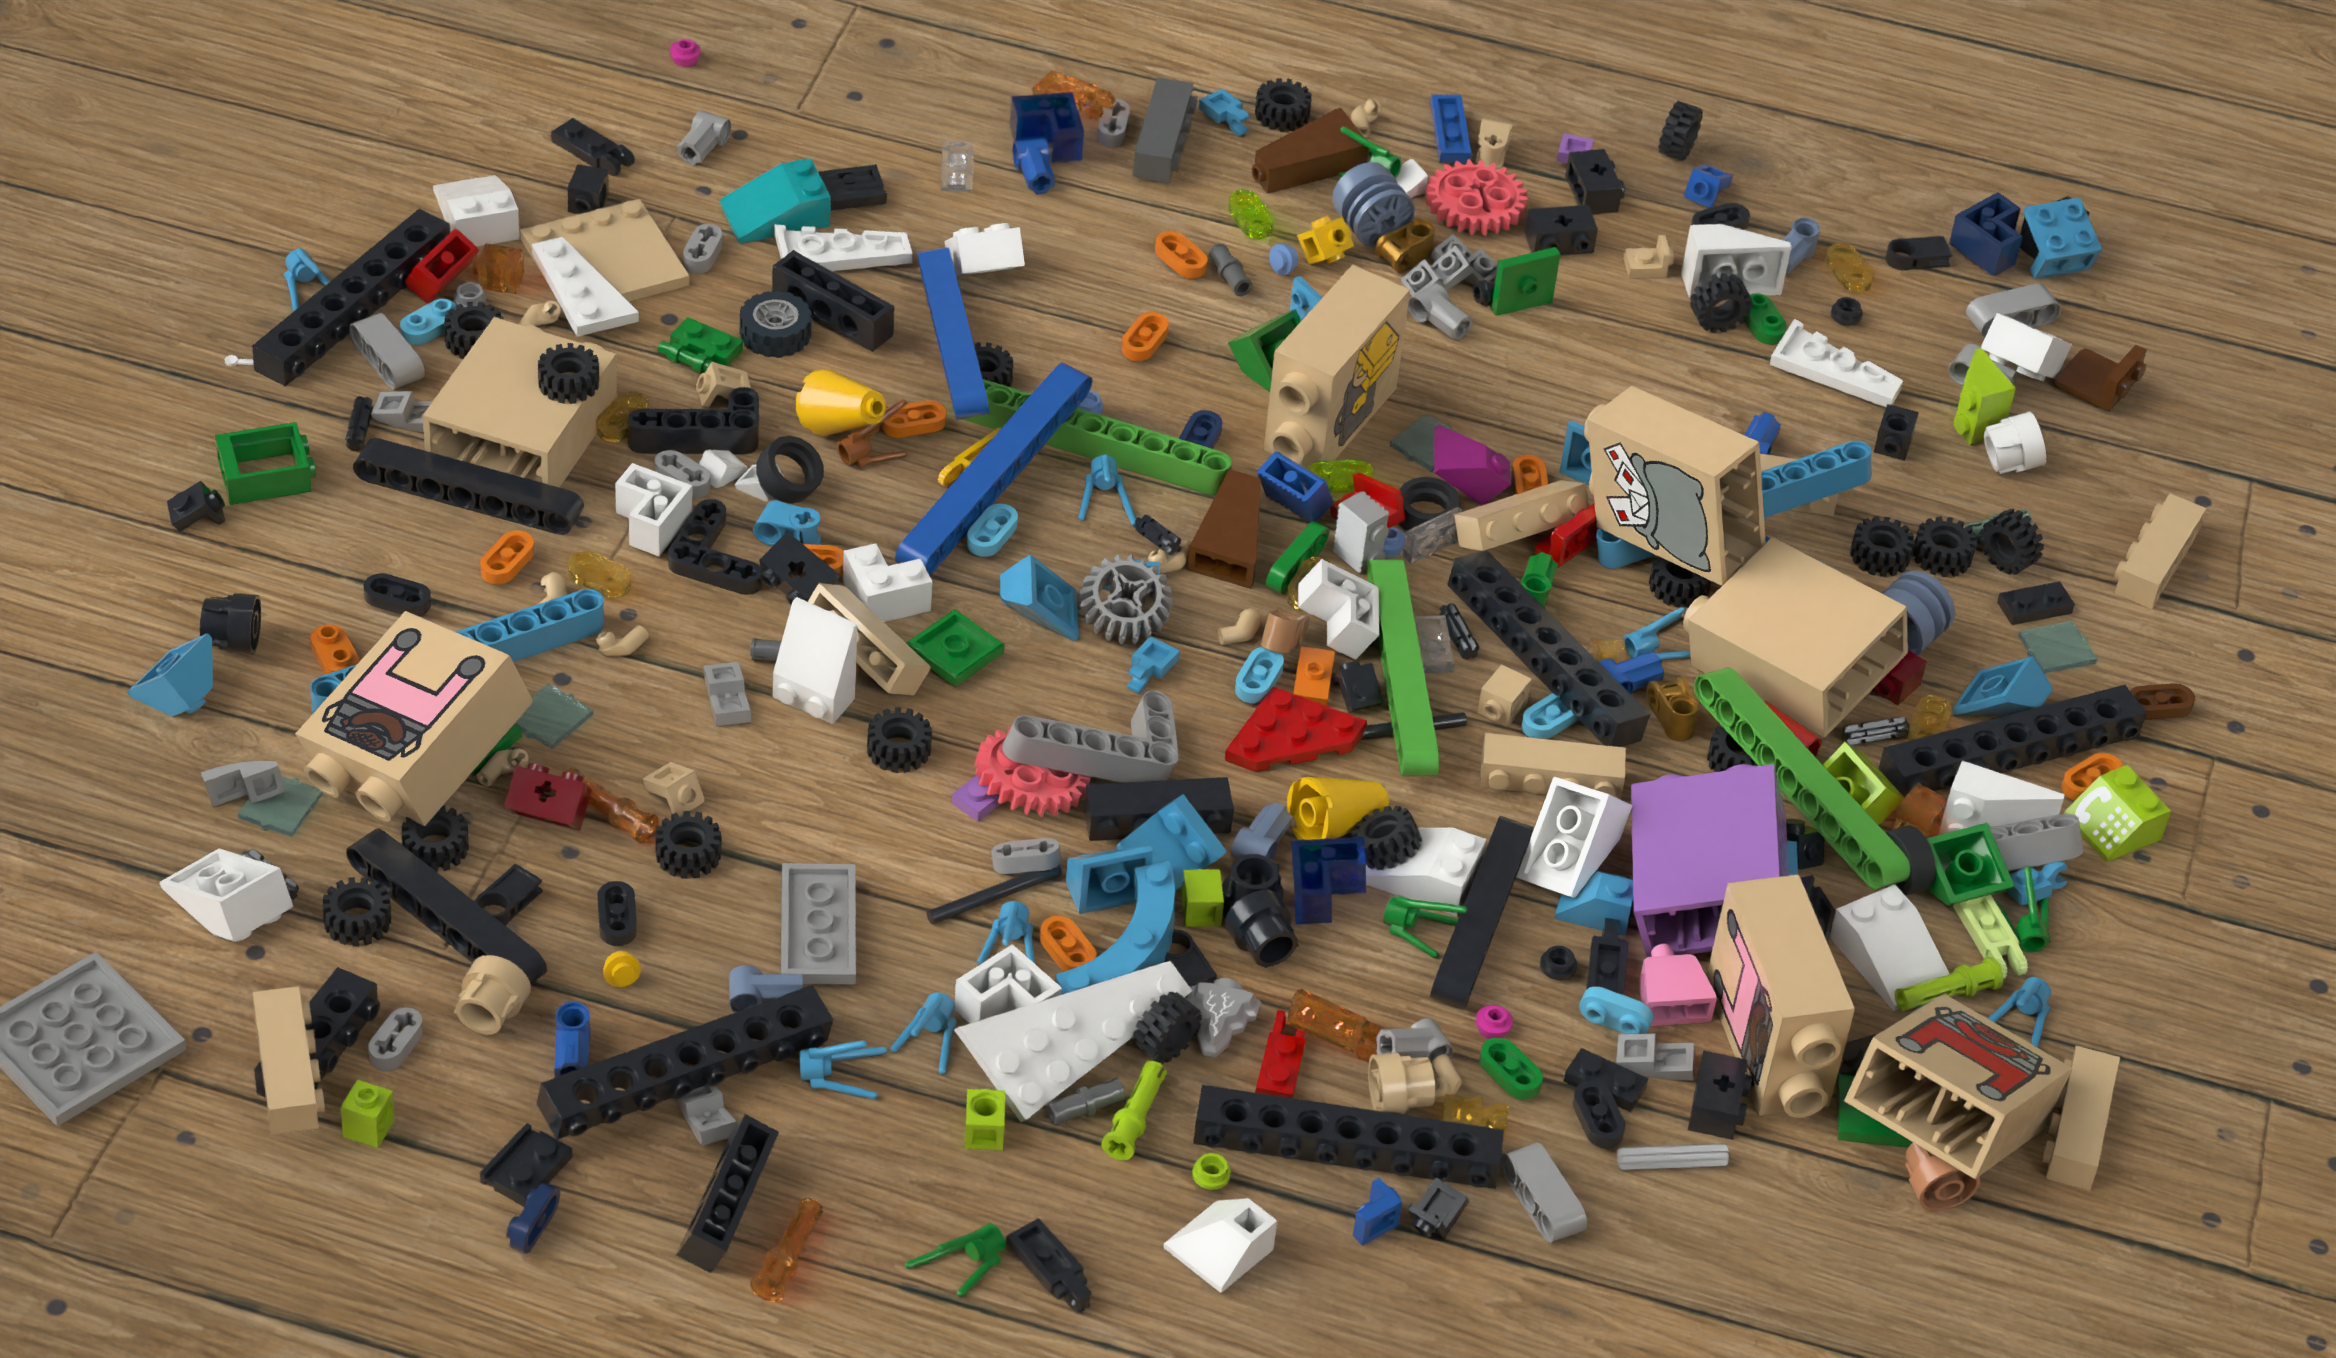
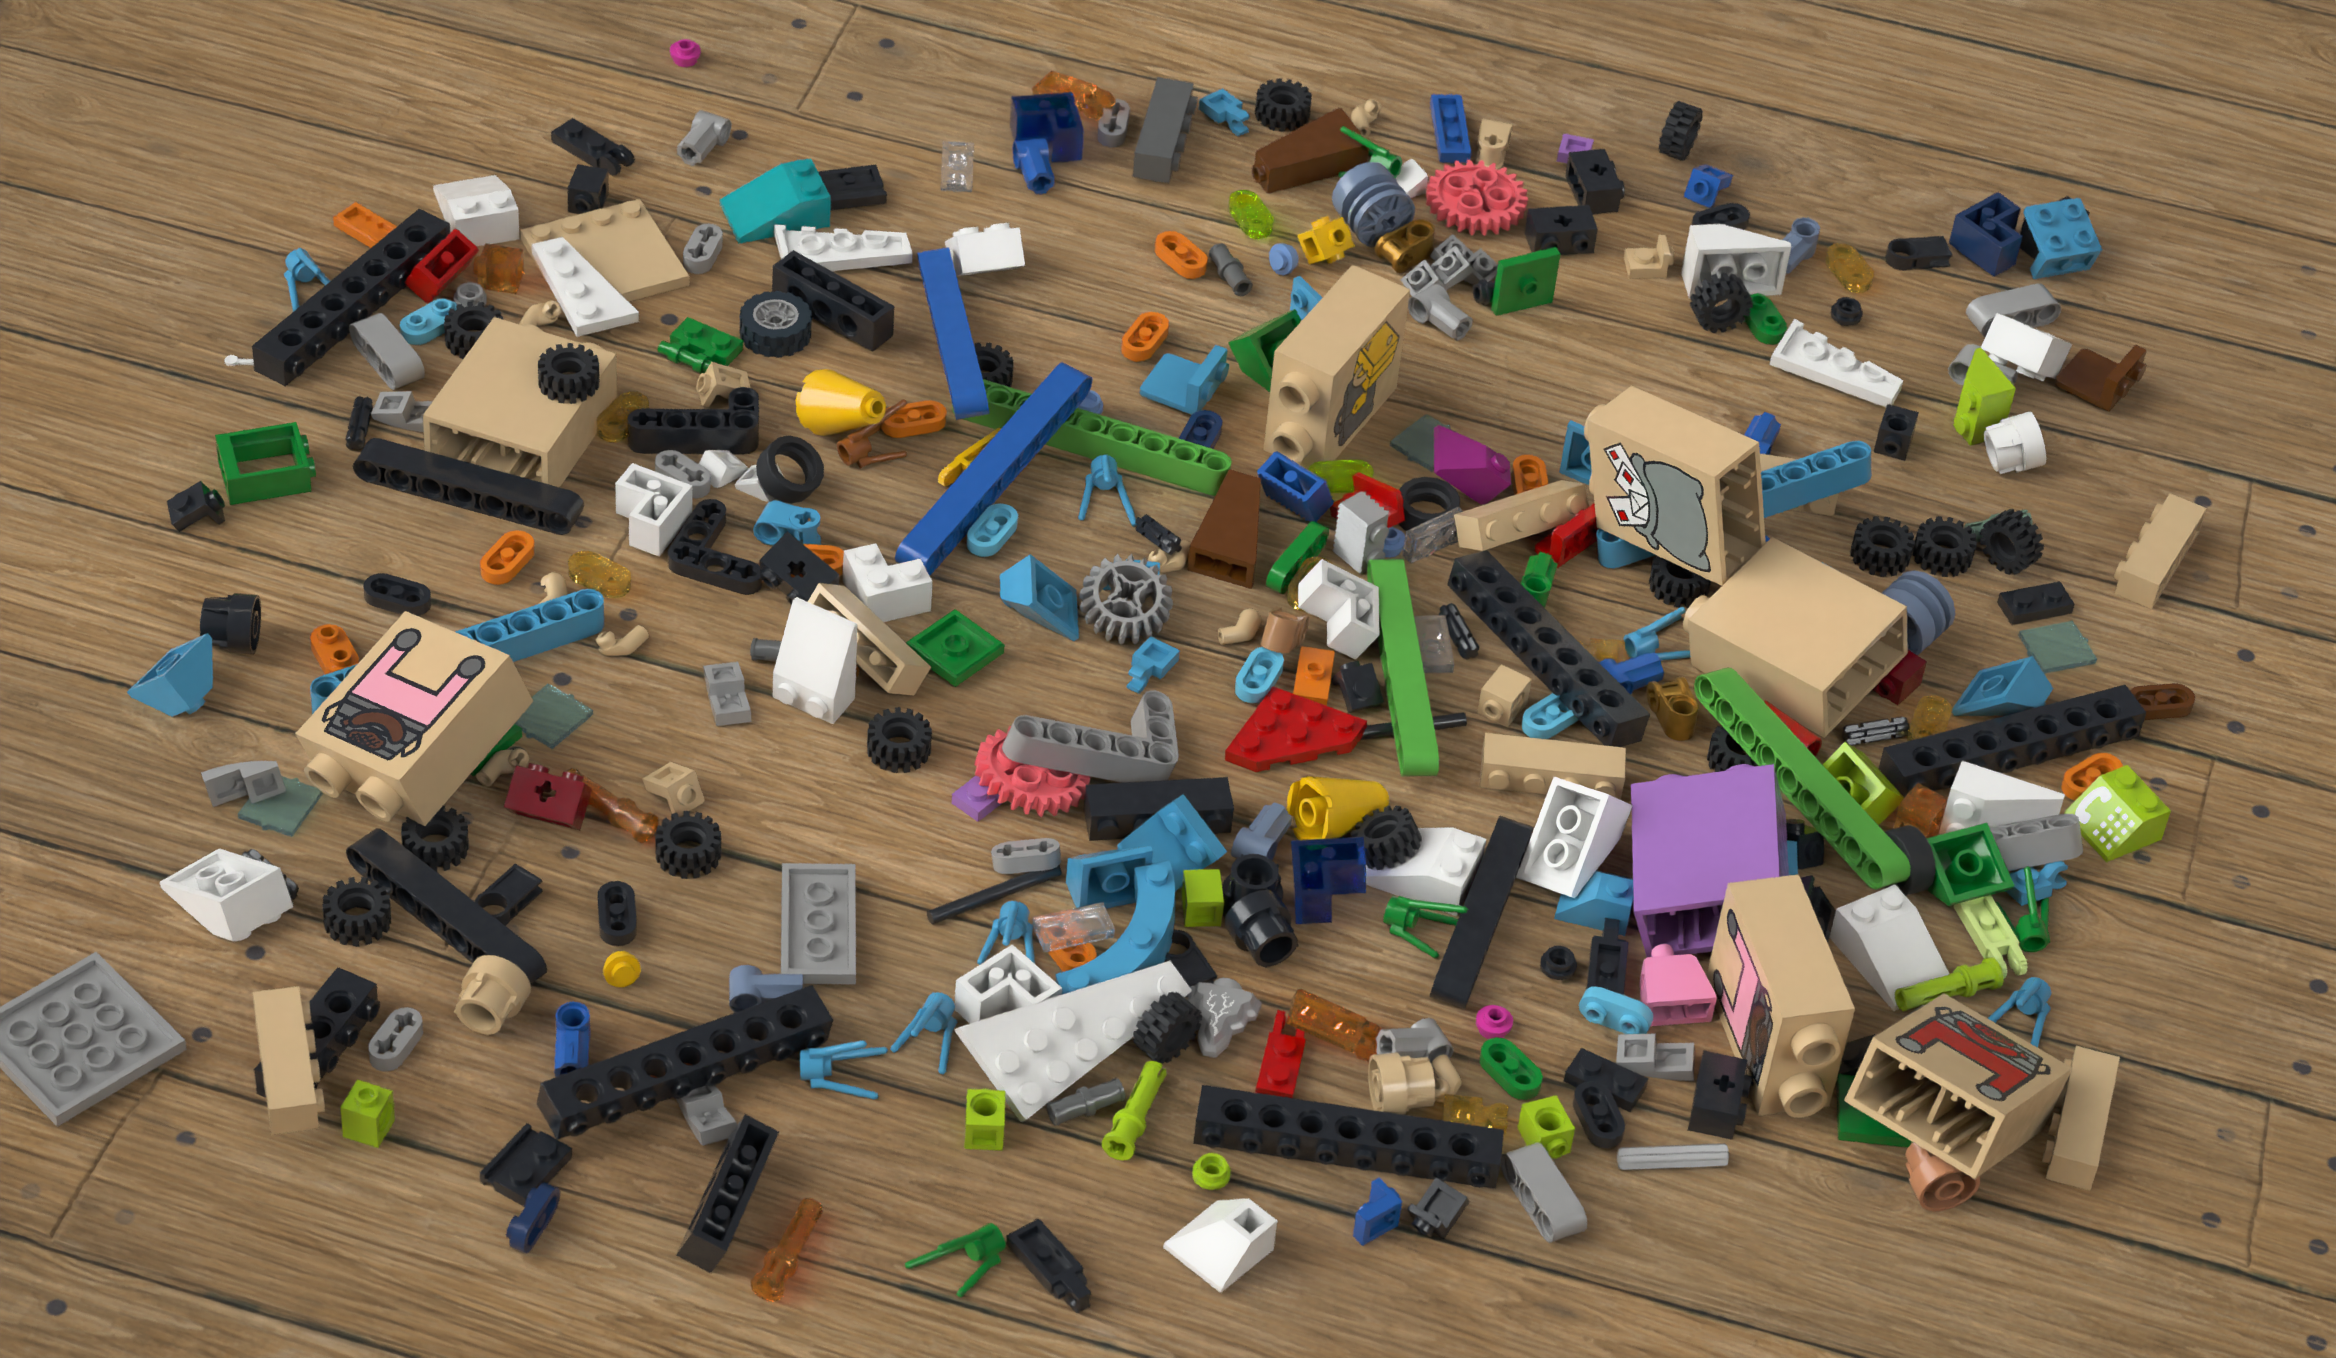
(363, 224): none -> orange plate
(1073, 927): none -> clear plate
(1184, 382): none -> dark azure bracket
(1547, 1124): none -> lime brick

